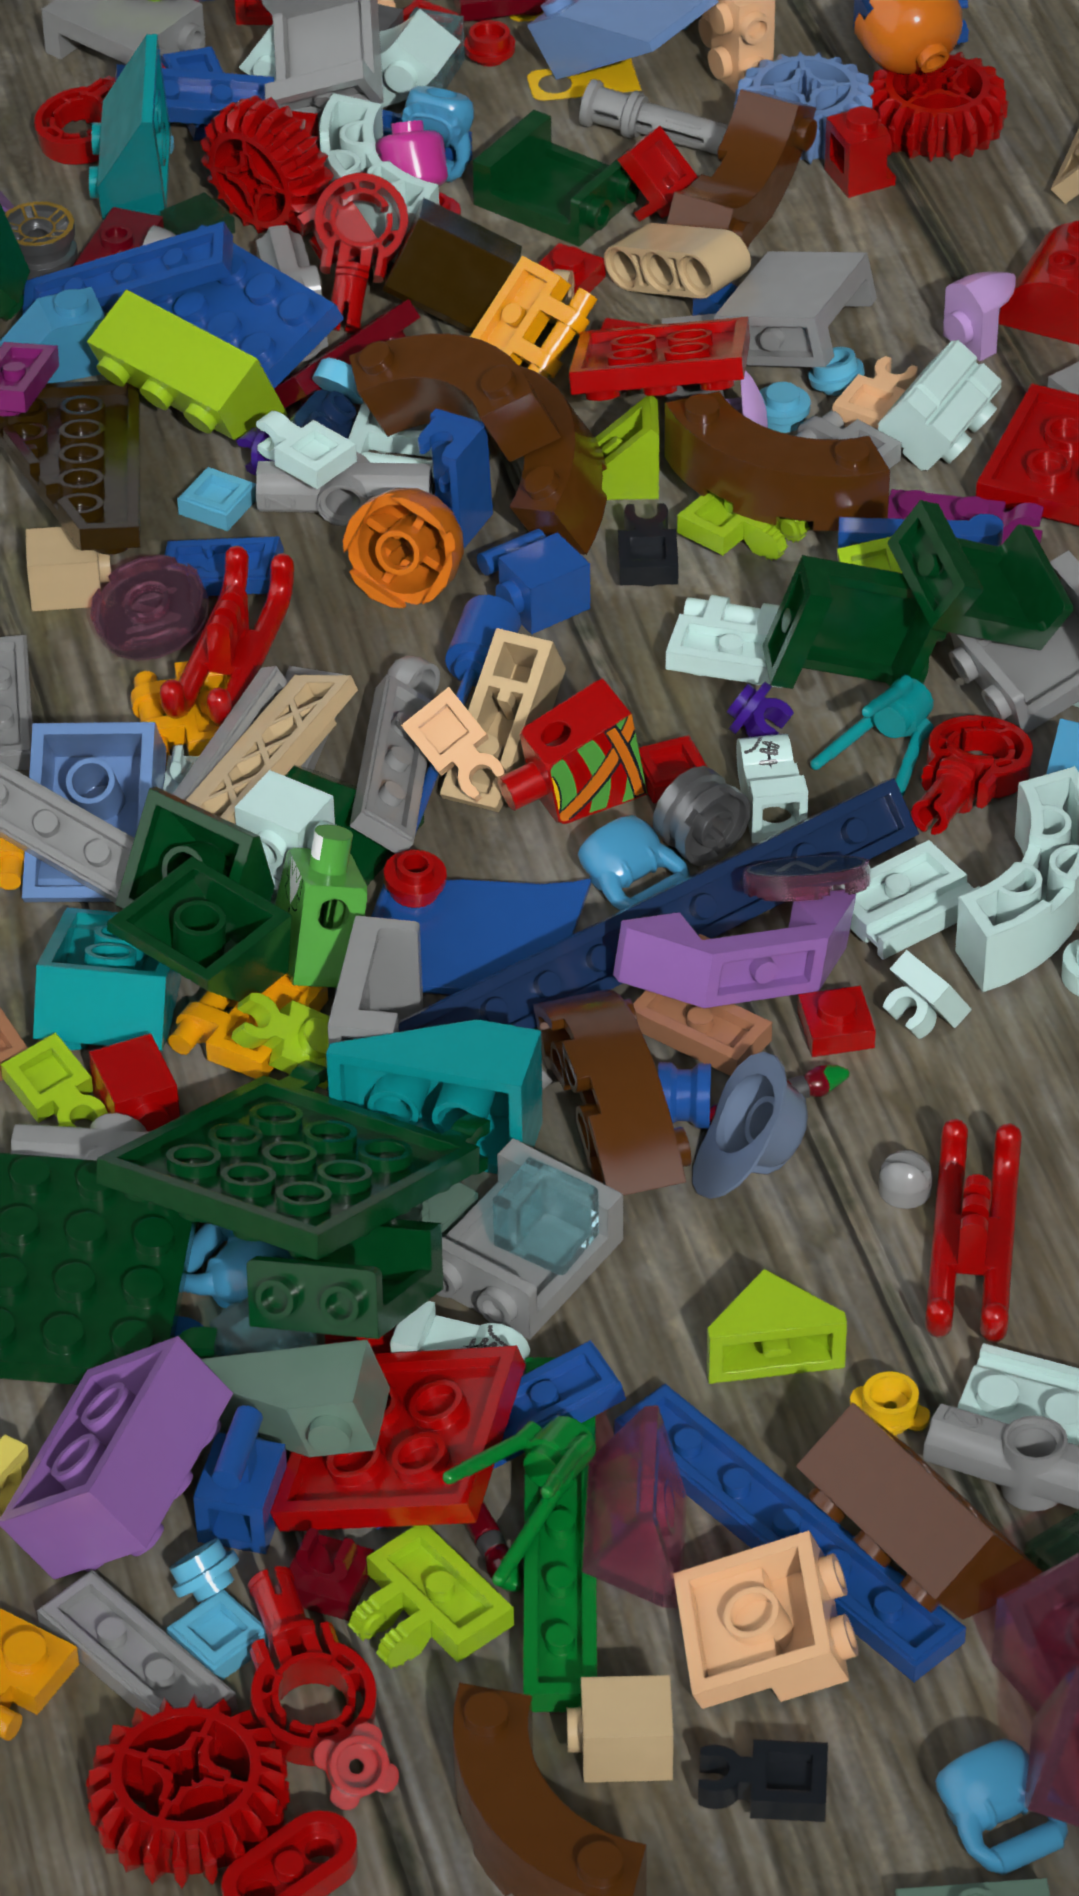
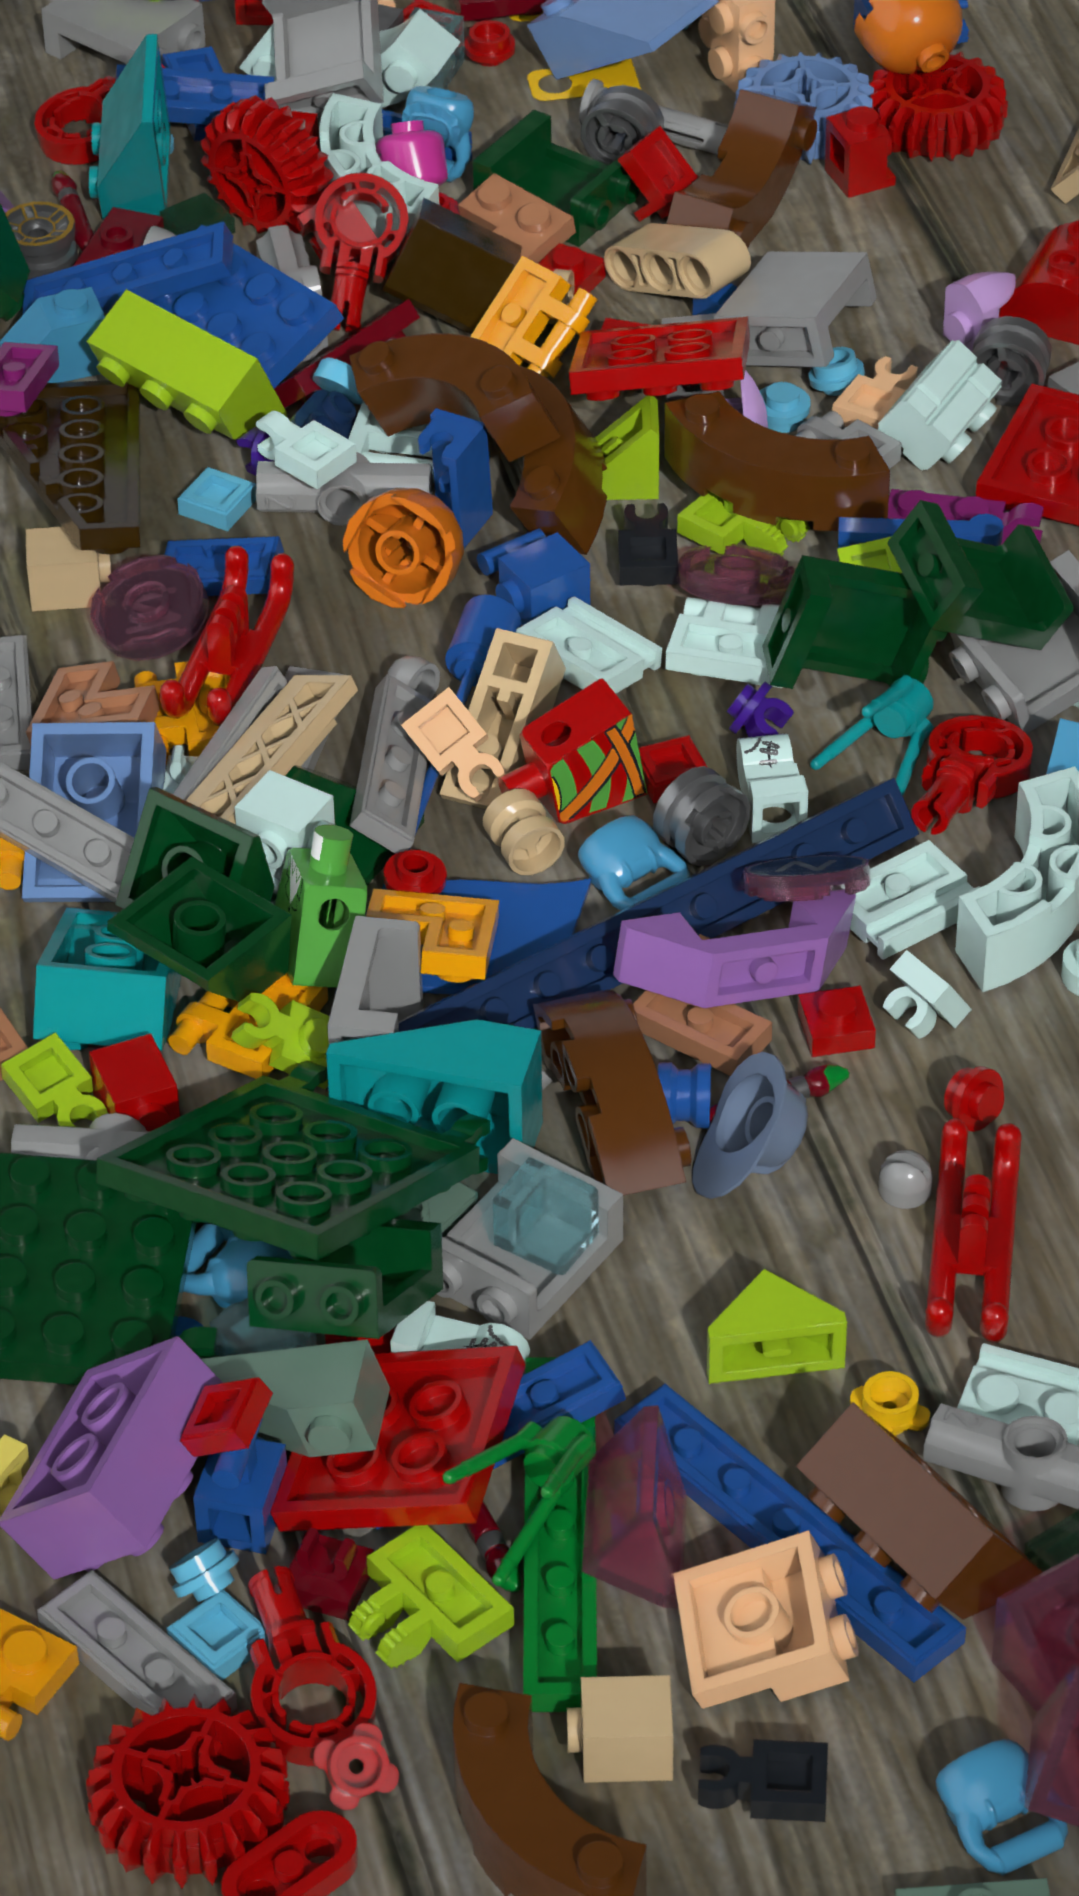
(66, 191): none -> dark red piece
(91, 696): none -> nougat plate
(226, 1417): none -> red tile
(453, 930): none -> light orange plate
(516, 824): none -> tan wheel
(518, 216): none -> nougat plate
(595, 645): none -> light aqua plate
(618, 122): none -> flat silver wheel
(737, 577): none -> clear pink tile
(975, 1096): none -> red plate
(1022, 346): none -> flat silver wheel

